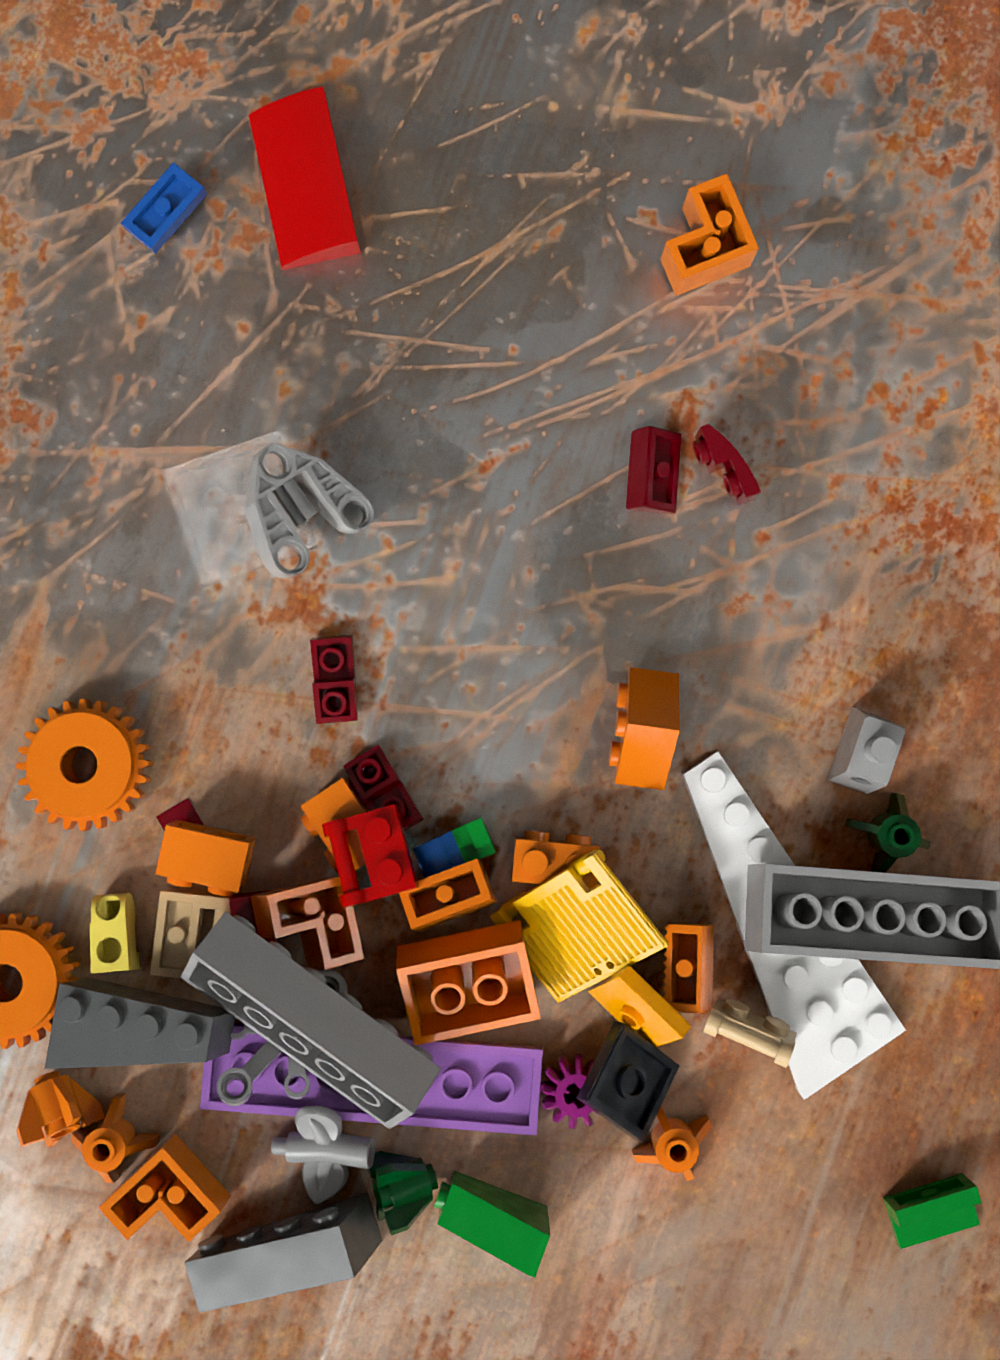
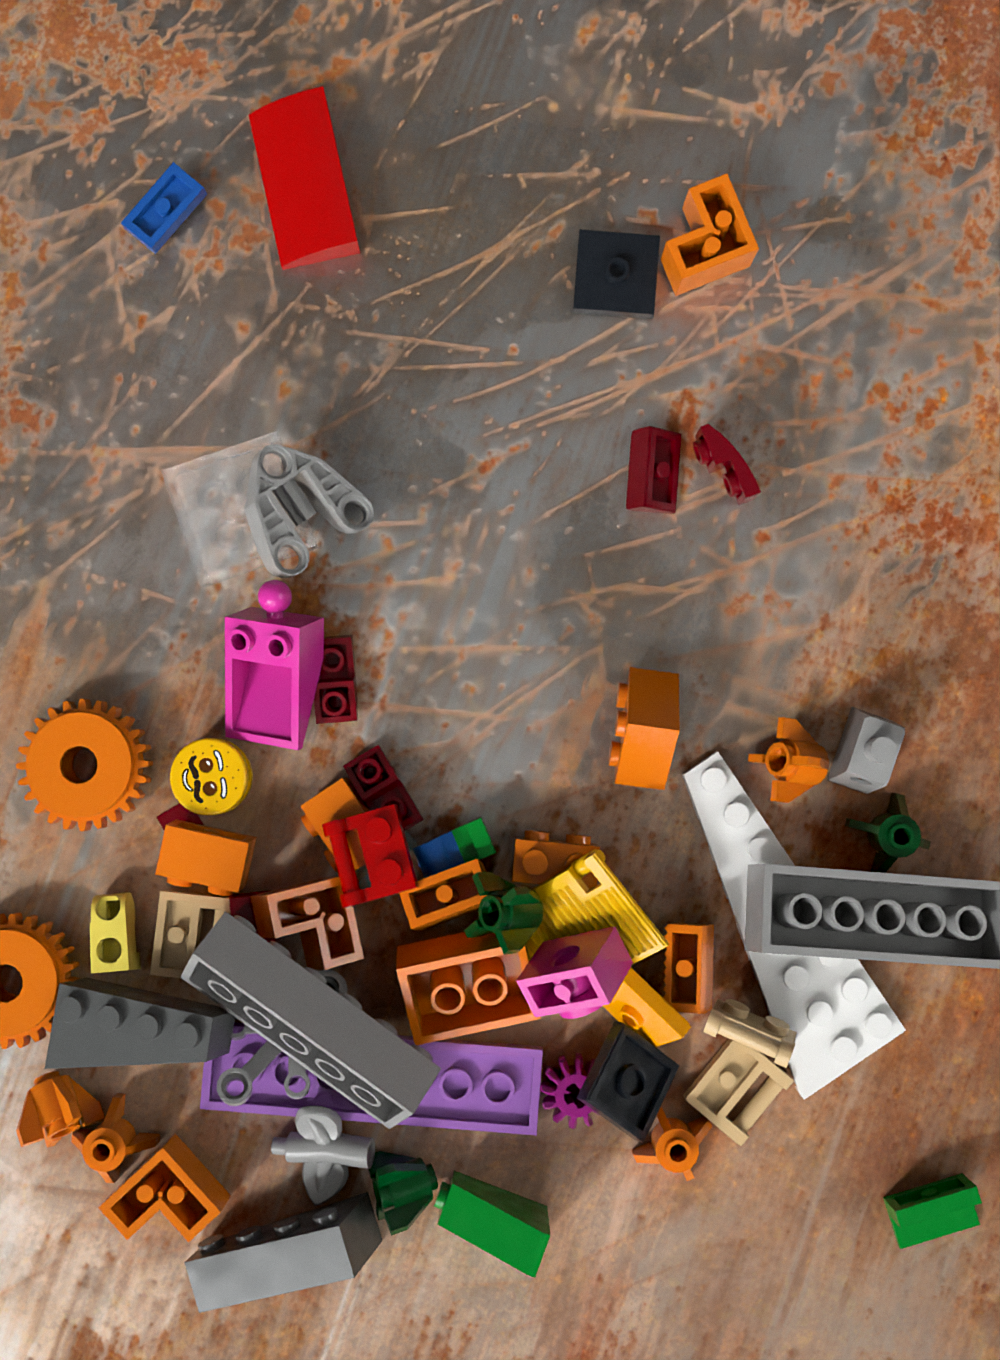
(211, 776): none -> yellow head
(271, 683): none -> dark pink slope
(507, 911): none -> dark green brick
(575, 973): none -> dark pink brick
(616, 274): none -> black plate
(725, 1083): none -> tan plate
(795, 761): none -> orange brick

